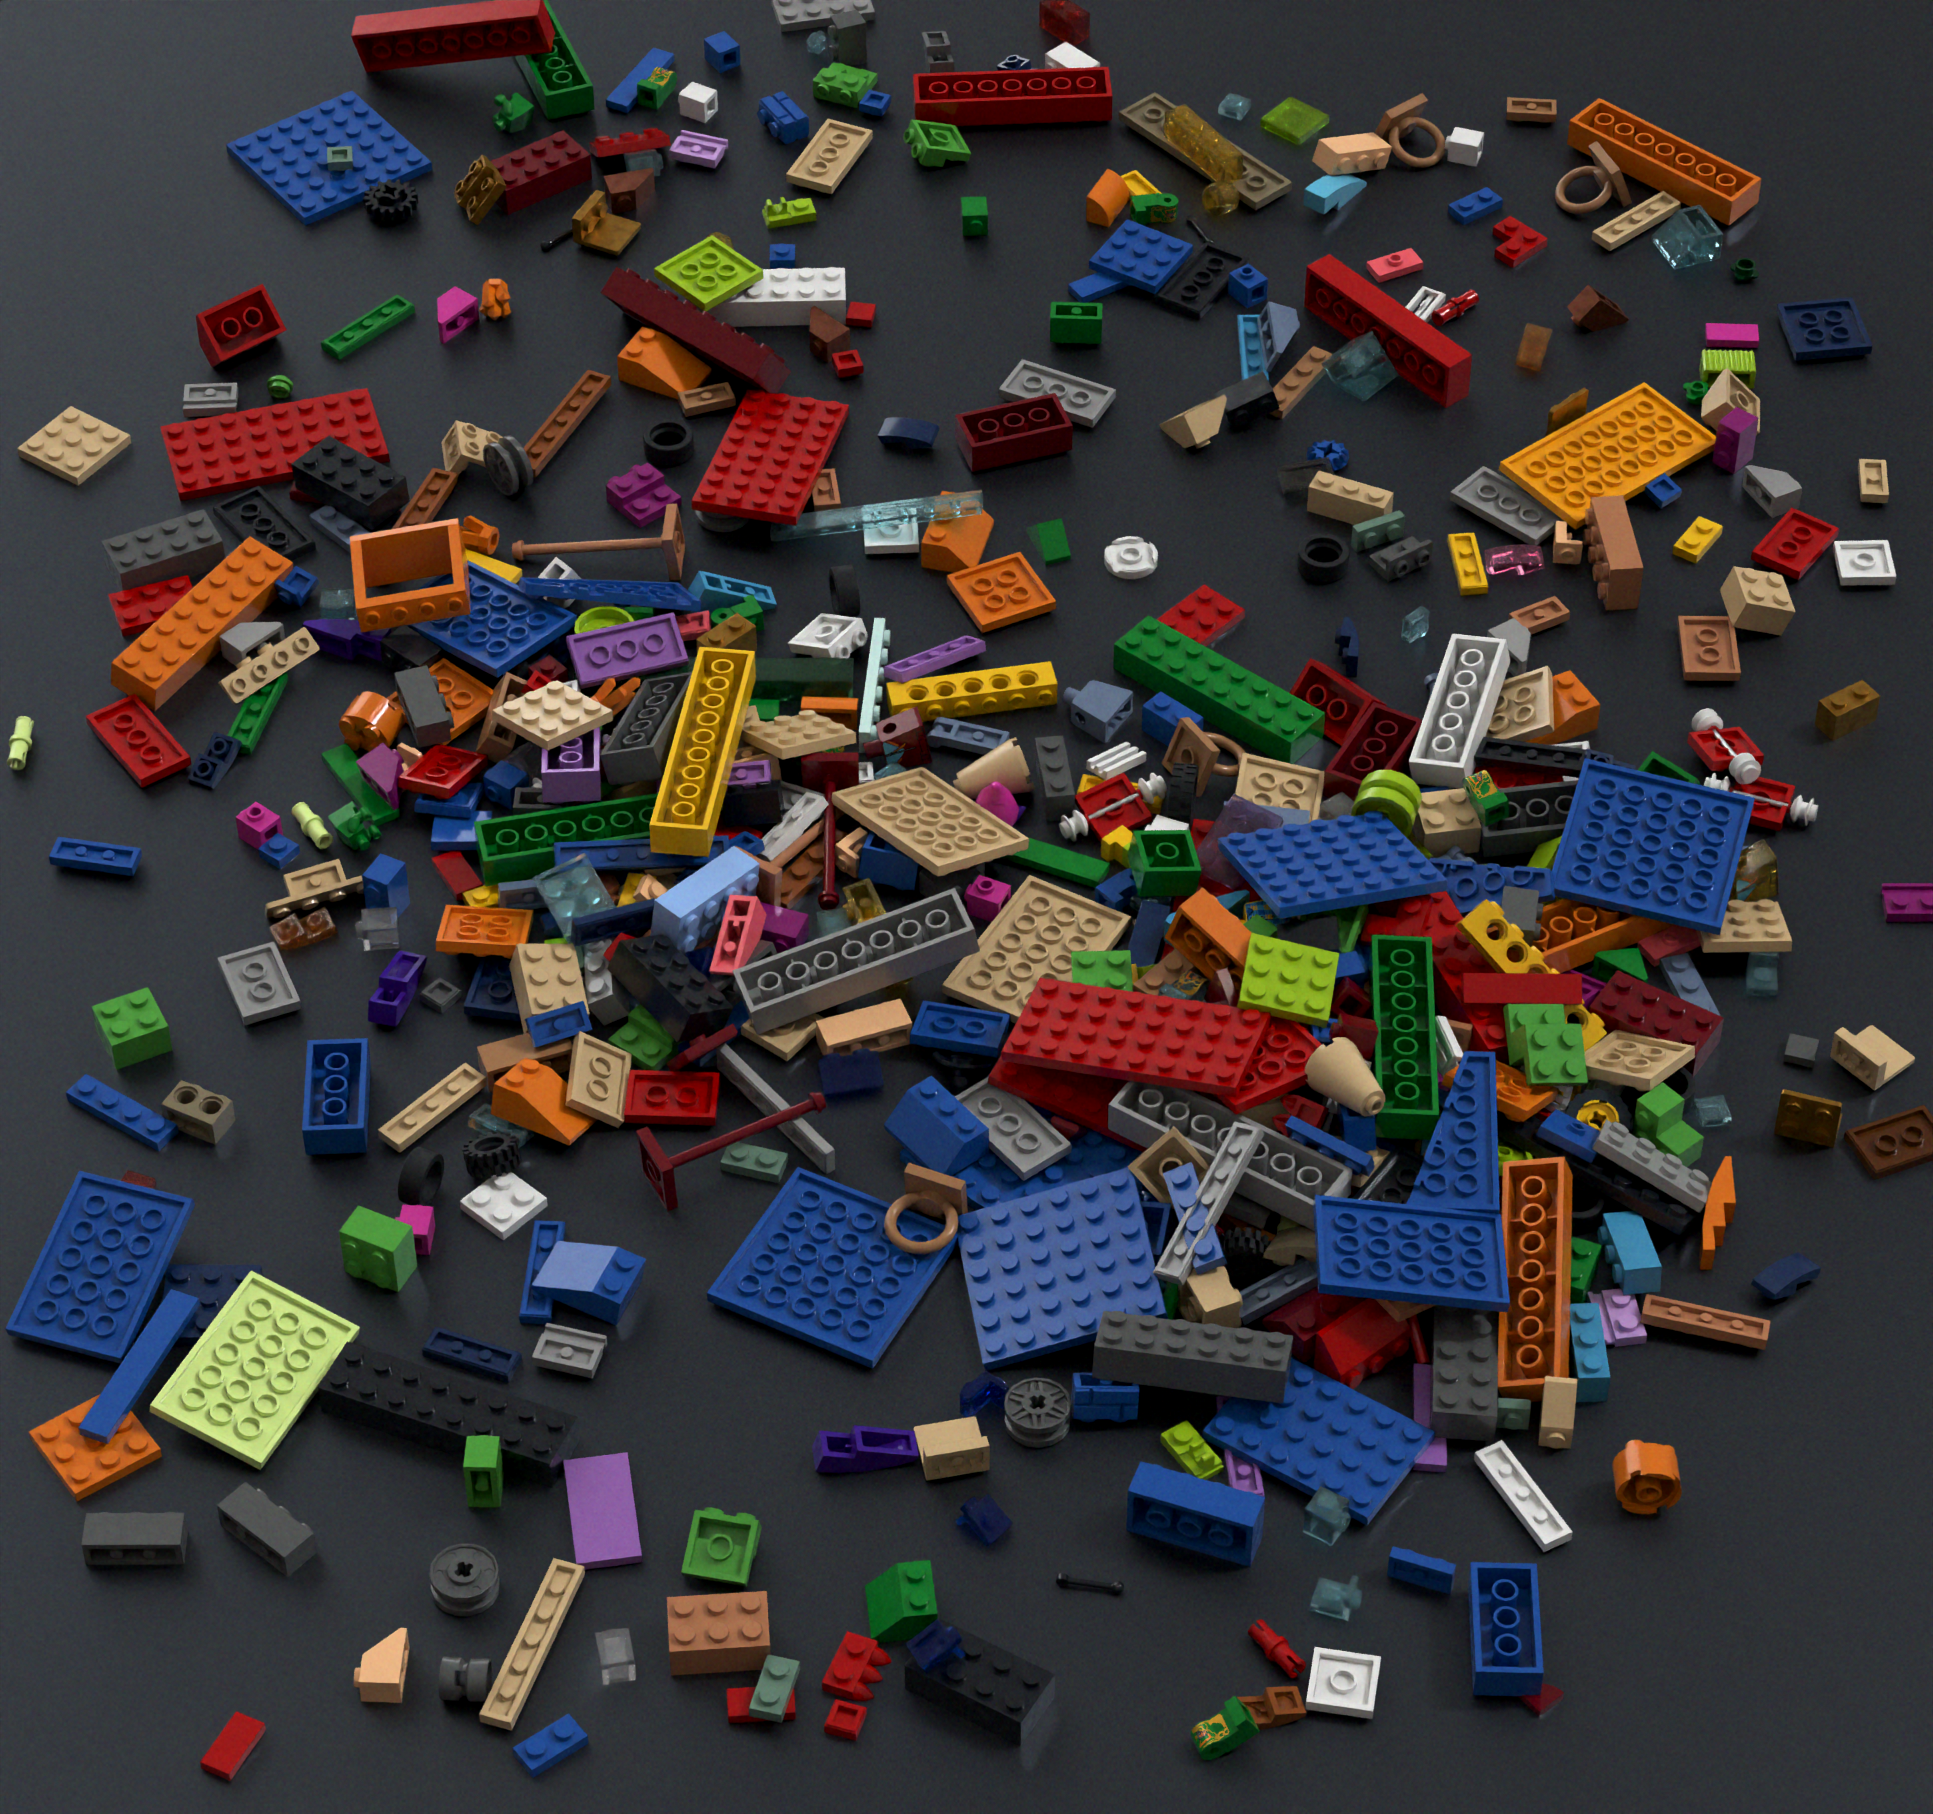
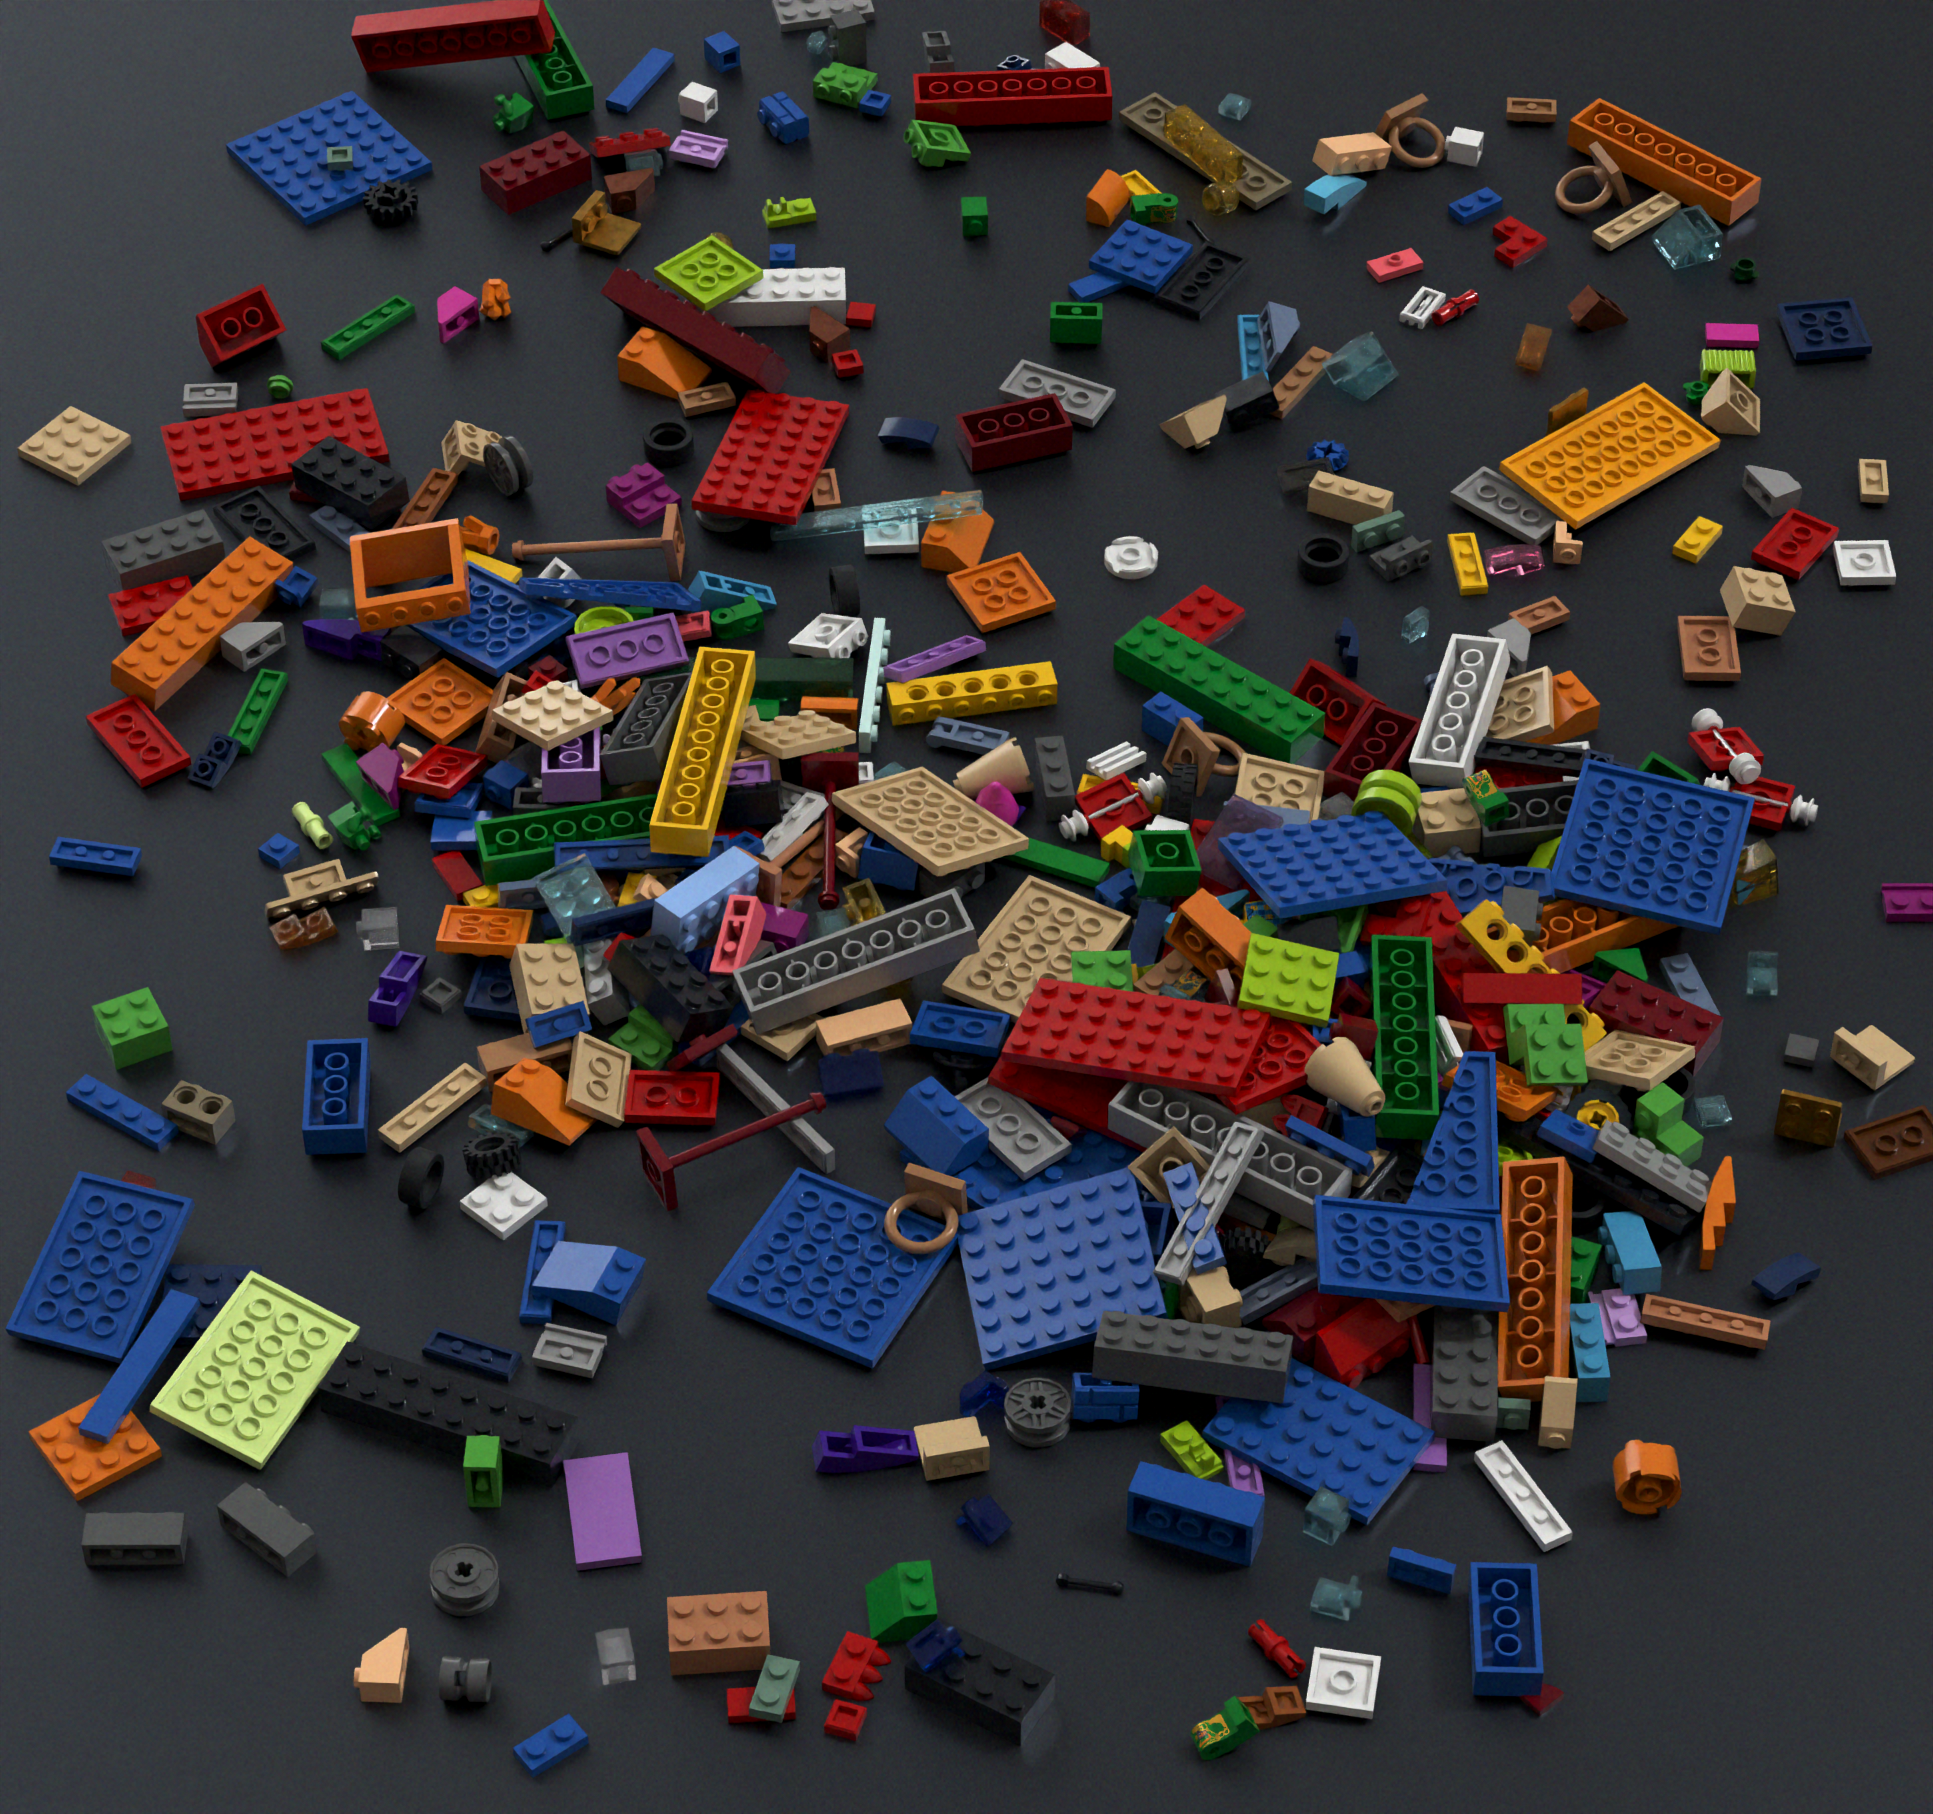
(20, 742): yellowish green pin -> none
(233, 1746): red tile -> none
(257, 825): dark pink brick -> none
(259, 983): light grey plate -> none
(268, 665): tan bracket -> none
(378, 1248): bright green brick -> none
(386, 884): blue brick -> none
(423, 1225): dark pink brick -> none
(424, 706): dark grey brick -> none
(479, 189): pearl gold slope -> none
(532, 1644): tan plate -> none
(565, 419): dark orange plate -> none
(658, 85): green leg -> none
(721, 1546): bright green plate -> none
(730, 634): pearl gold brick -> none
(754, 1162): sand green plate -> none
(829, 156): tan plate -> none
(900, 740): dark red torso -> none
(986, 897): dark pink brick -> none
(1050, 541): green slope -> none
(1099, 708): sand blue torso -> none
(1247, 286): blue brick -> none
(1294, 120): clear neon green tile -> none
(1412, 345): red brick -> none
(1613, 553): nougat brick -> none
(1662, 491): blue plate -> none
(1668, 943): coral plate -> none
(1735, 440): magenta brick -> none
(1749, 929): tan plate -> none
(1847, 710): pearl gold brick -> none

